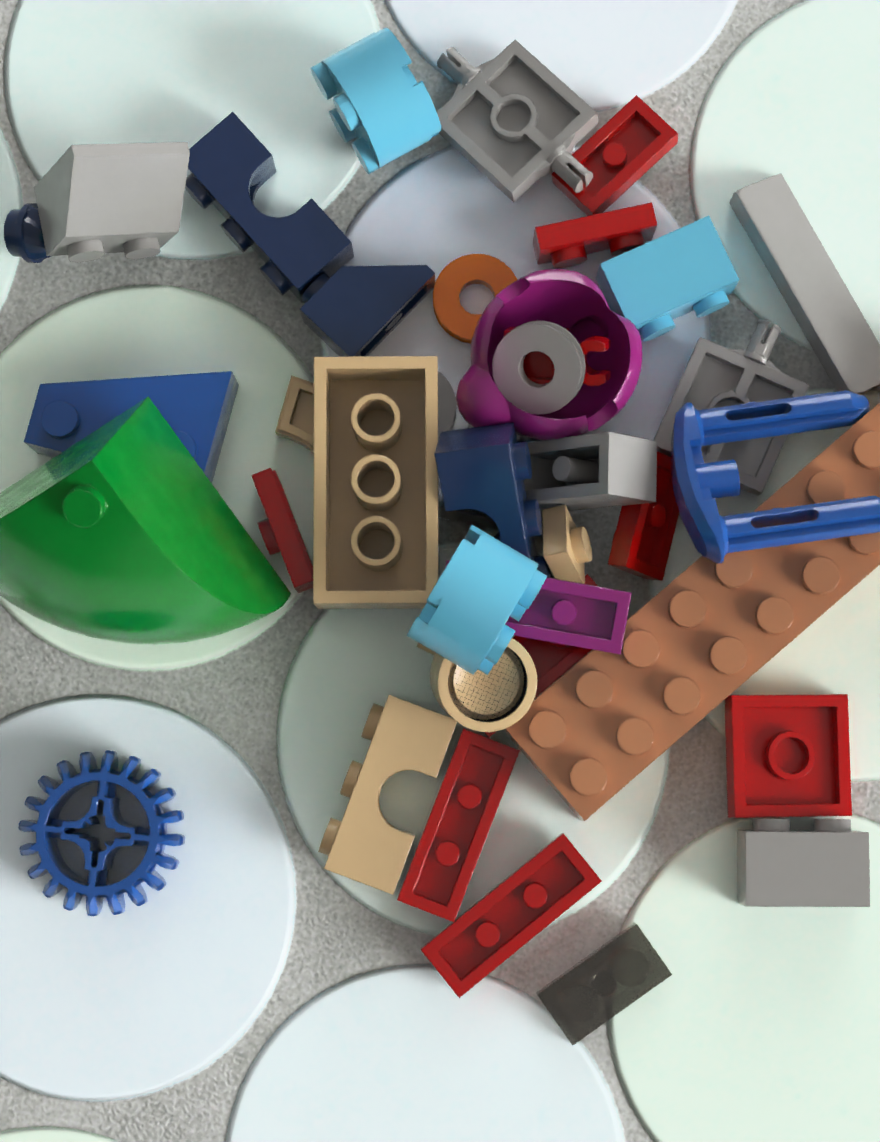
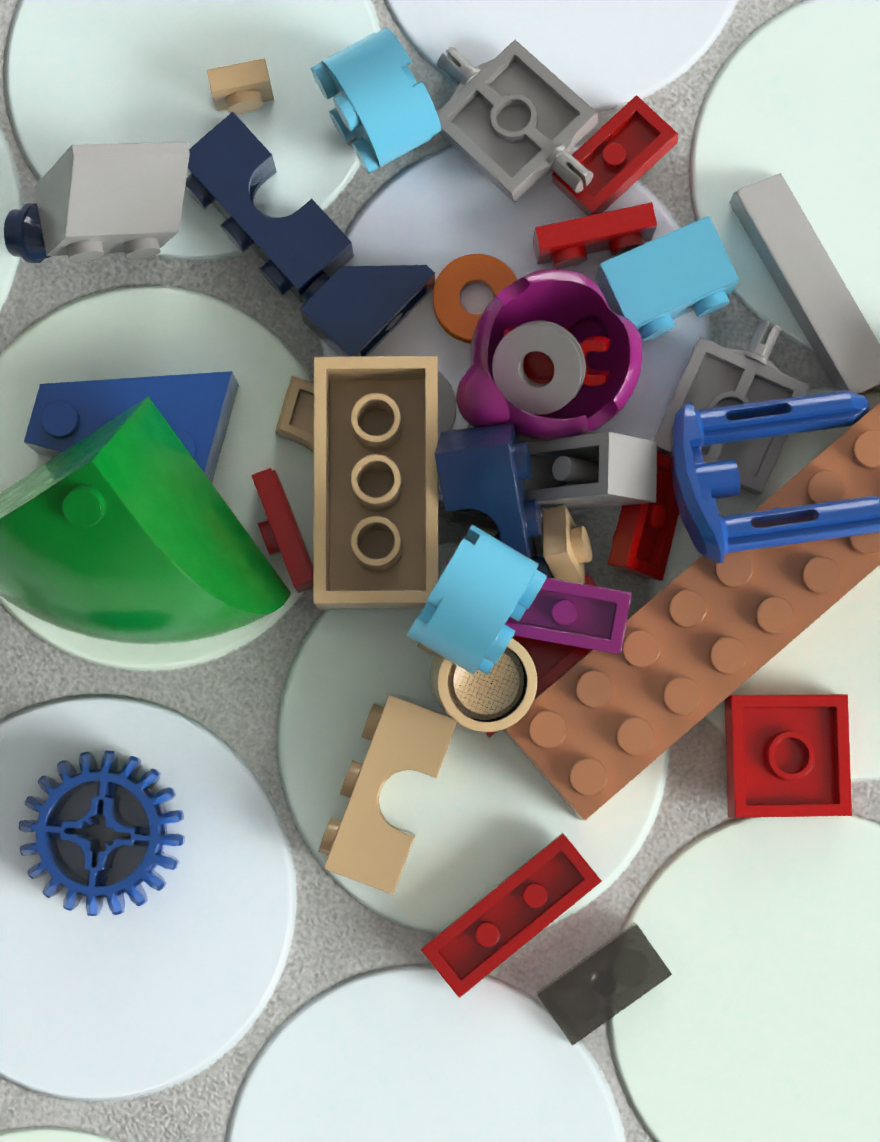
(241, 86): none -> tan plate
(458, 825): red plate -> none
(803, 866): light grey brick -> none

